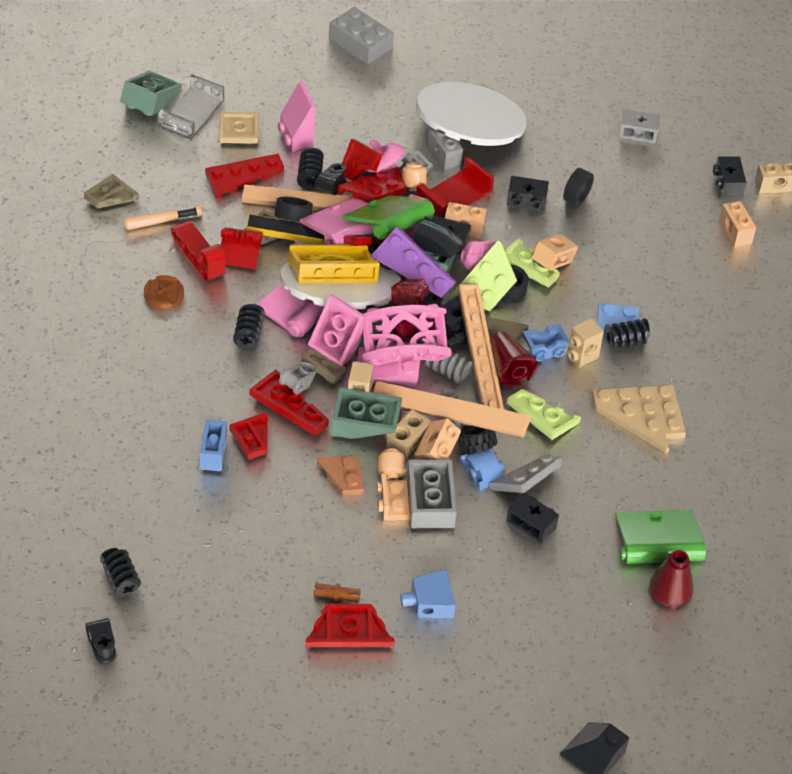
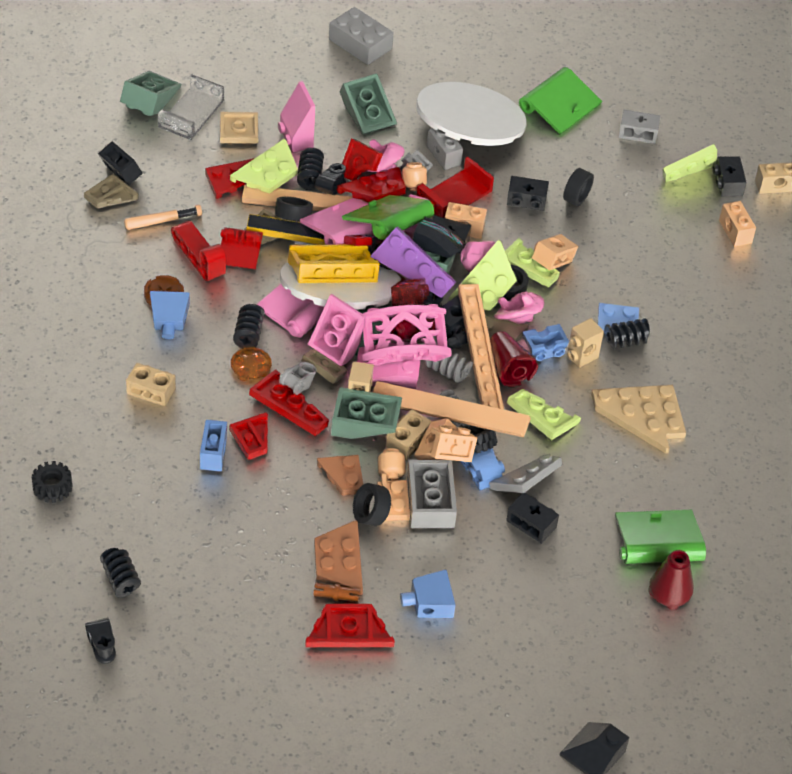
(52, 472): none -> black tyre
(120, 163): none -> black brick
(150, 384): none -> tan brick
(169, 311): none -> medium blue torso
(251, 363): none -> clear orange dish
(268, 169): none -> yellowish green wing
(339, 557): none -> nougat wing
(367, 104): none -> sand green slope
(381, 506): none -> black tyre
(453, 444): none -> light nougat bracket
(520, 308): none -> bright pink piece
(558, 98): none -> bright green door
(691, 164): none -> yellowish green wing

